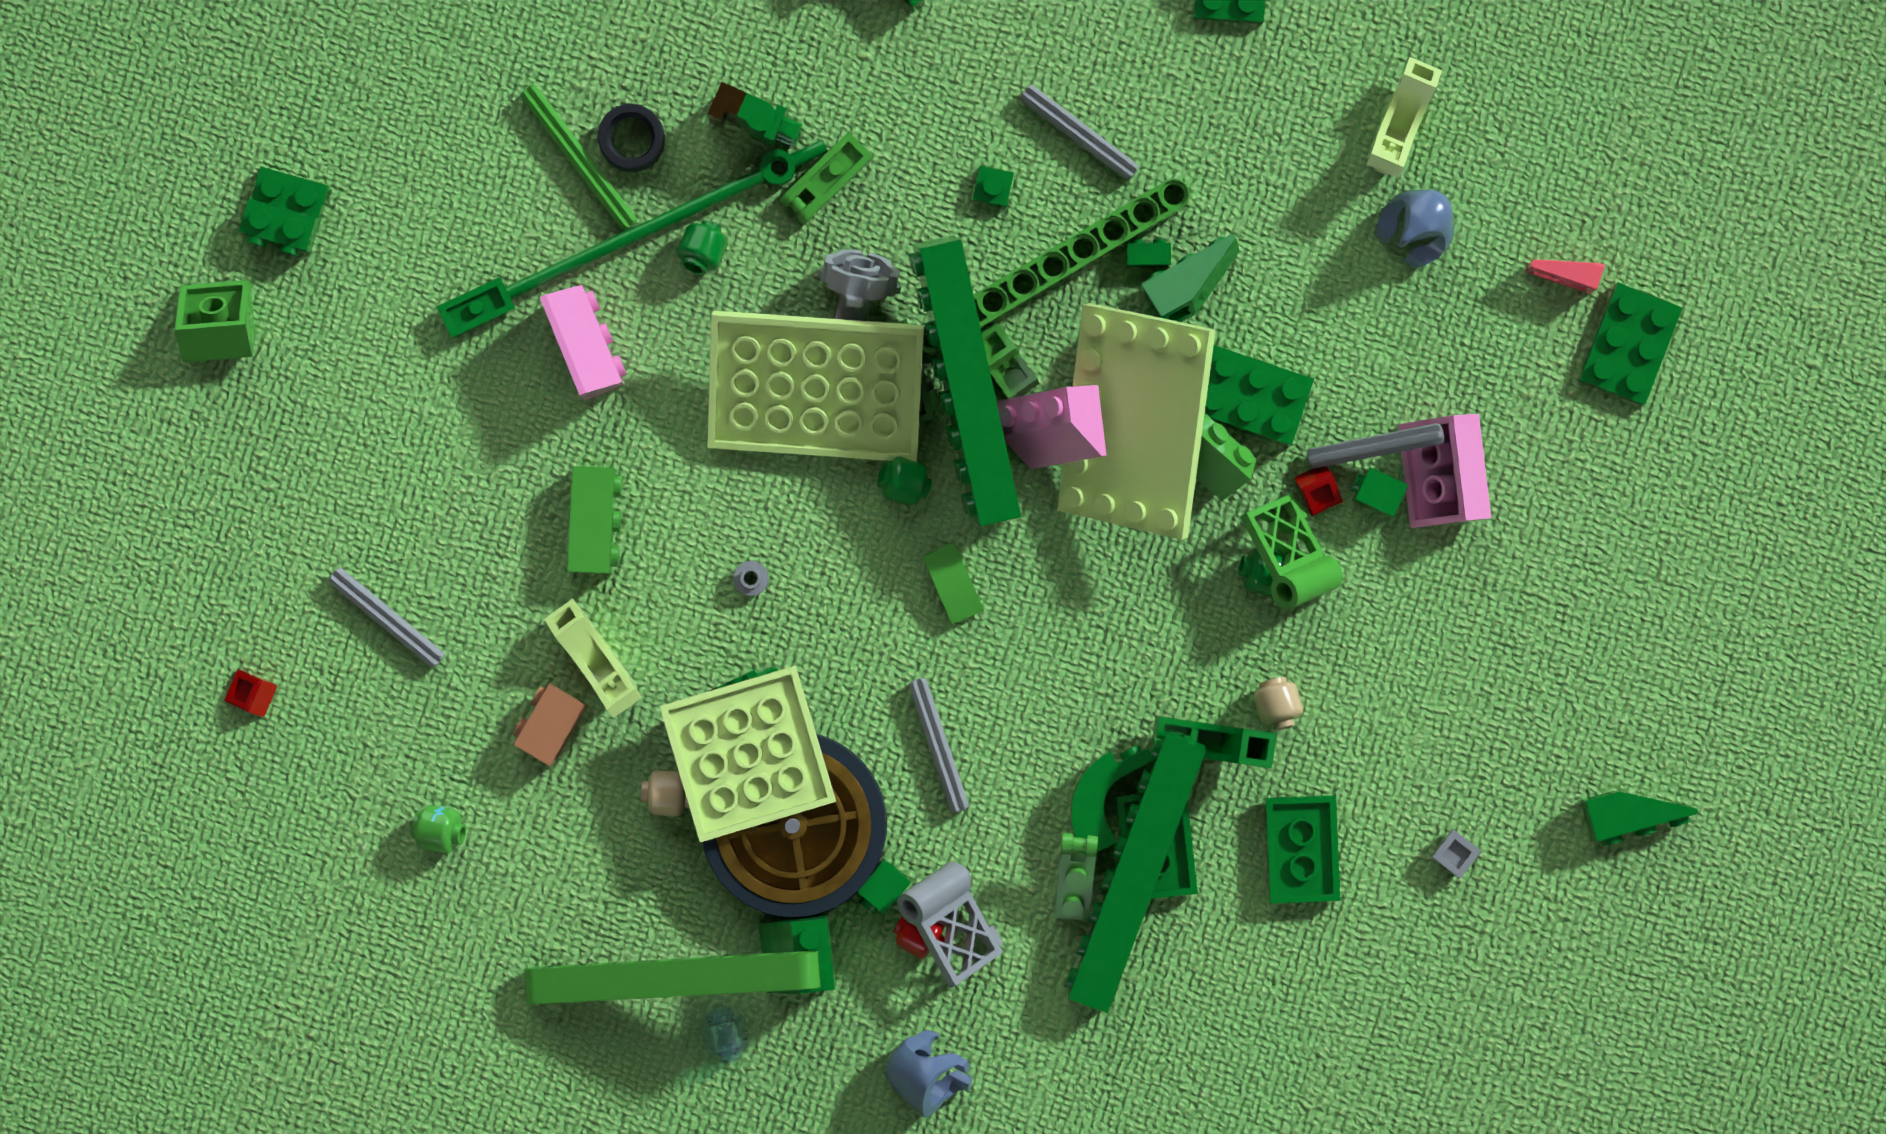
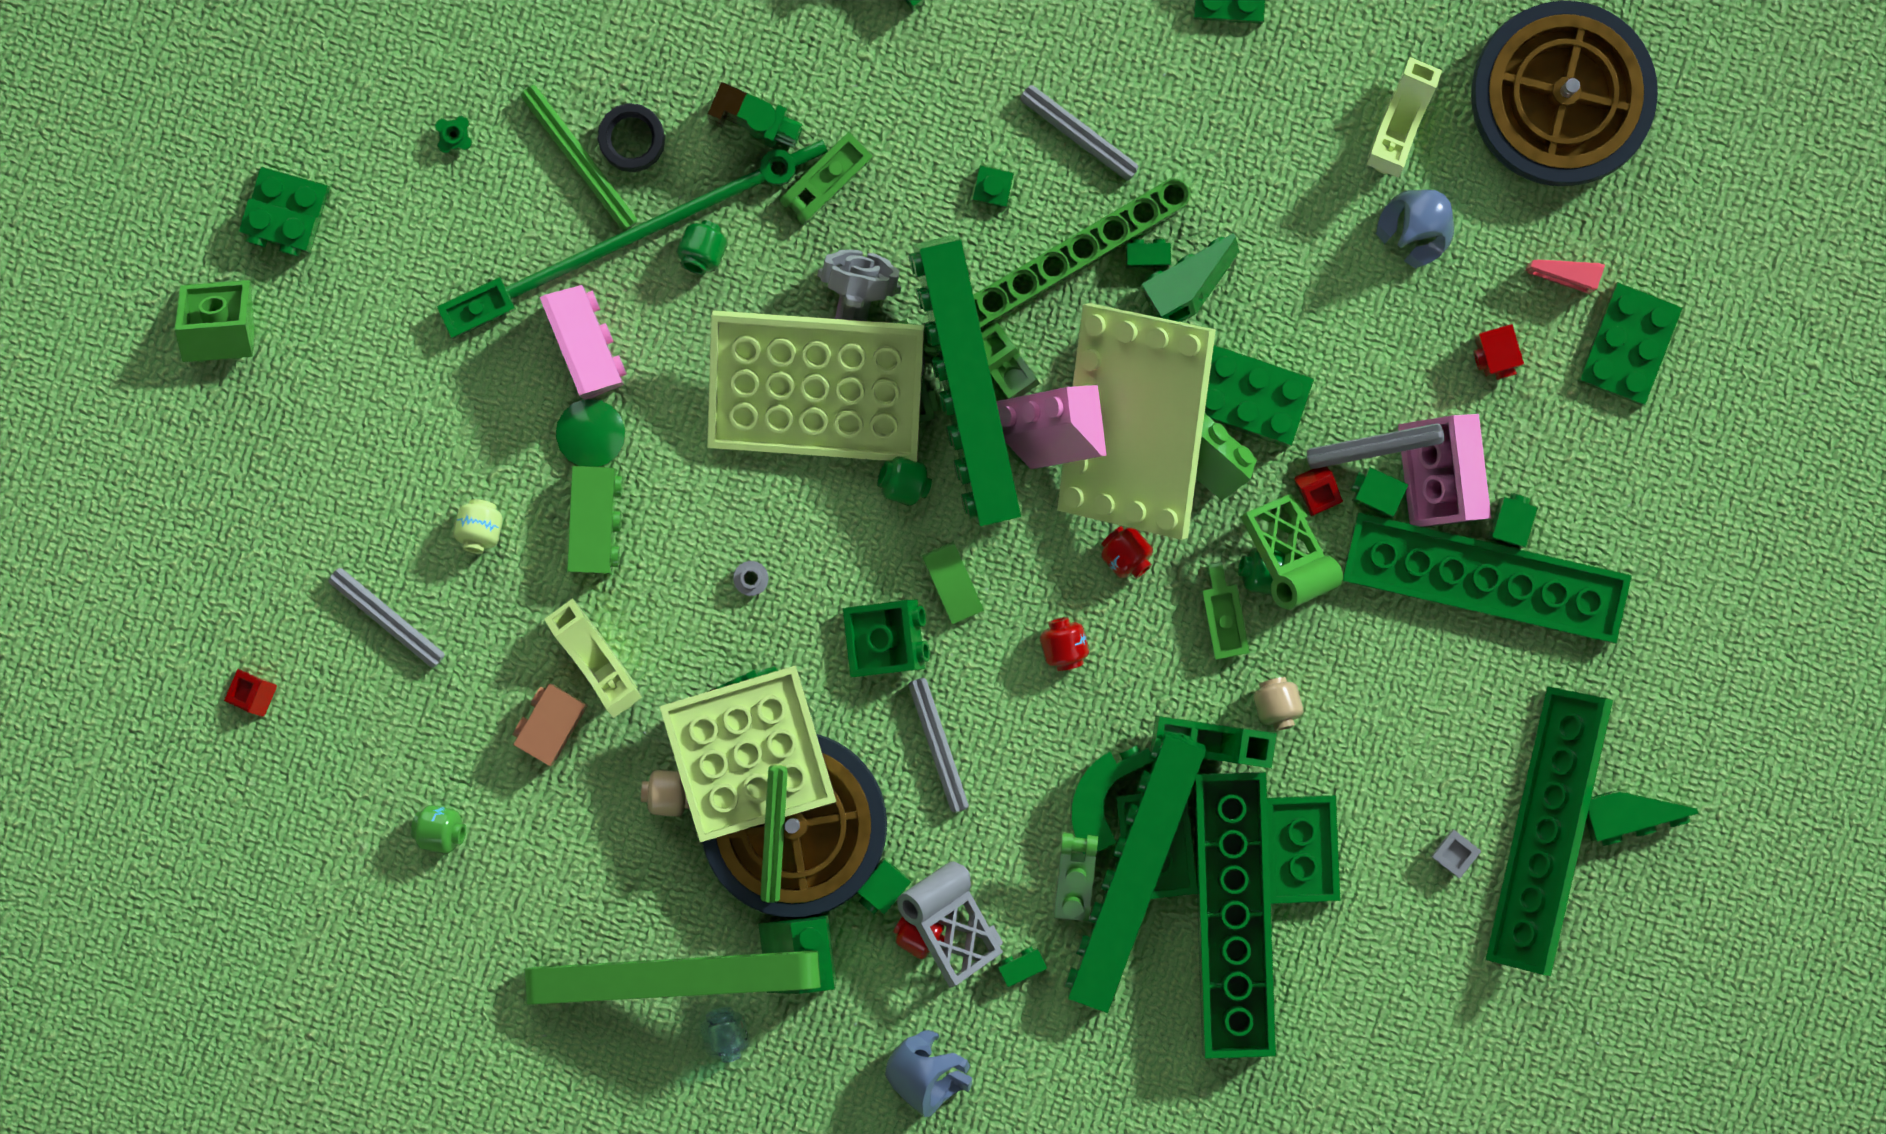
(462, 139): none -> green plate
(478, 526): none -> yellowish green head
(590, 433): none -> green dish
(774, 833): none -> bright green axle
(885, 638): none -> green plate
(1022, 967): none -> green piece
(1064, 644): none -> red head
(1127, 552): none -> red head
(1224, 615): none -> bright green plate
(1234, 915): none -> green brick
(1486, 578): none -> green plate
(1498, 352): none -> red brick
(1513, 521): none -> green brick
(1549, 830): none -> green plate
(1564, 93): none -> pearl gold wheel

